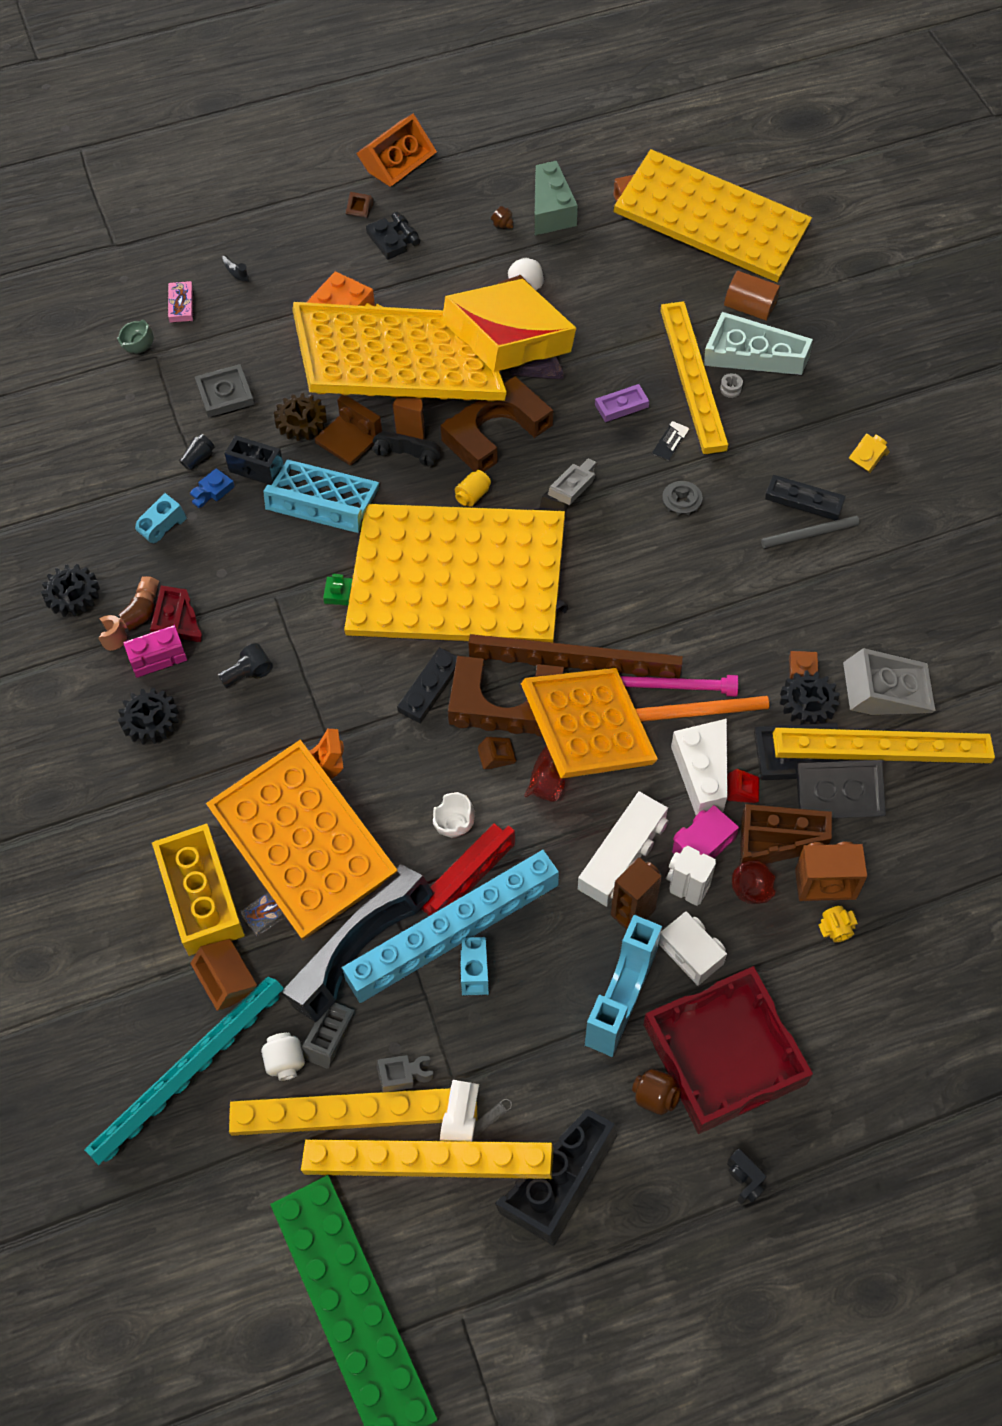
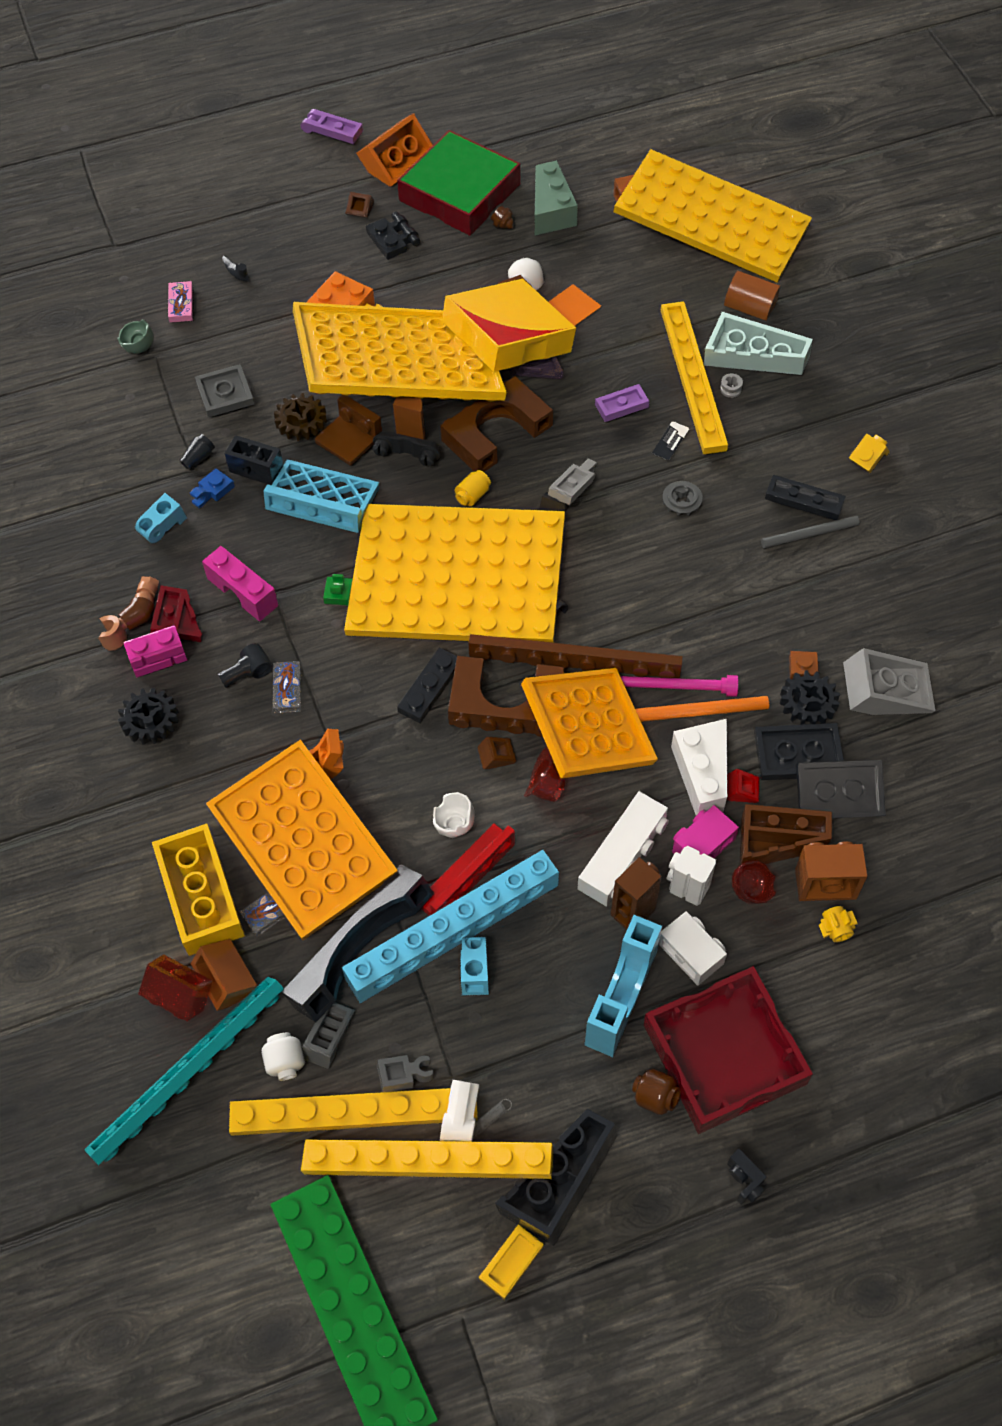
(70, 590): black gear -> none
(175, 987): none -> clear red brick
(230, 573): none -> dark pink arch
(286, 687): none -> tile
(332, 126): none -> medium lavender plate
(459, 182): none -> green tile
(511, 1261): none -> yellow tile
(574, 304): none -> orange sticker
(883, 745): yellow plate -> none

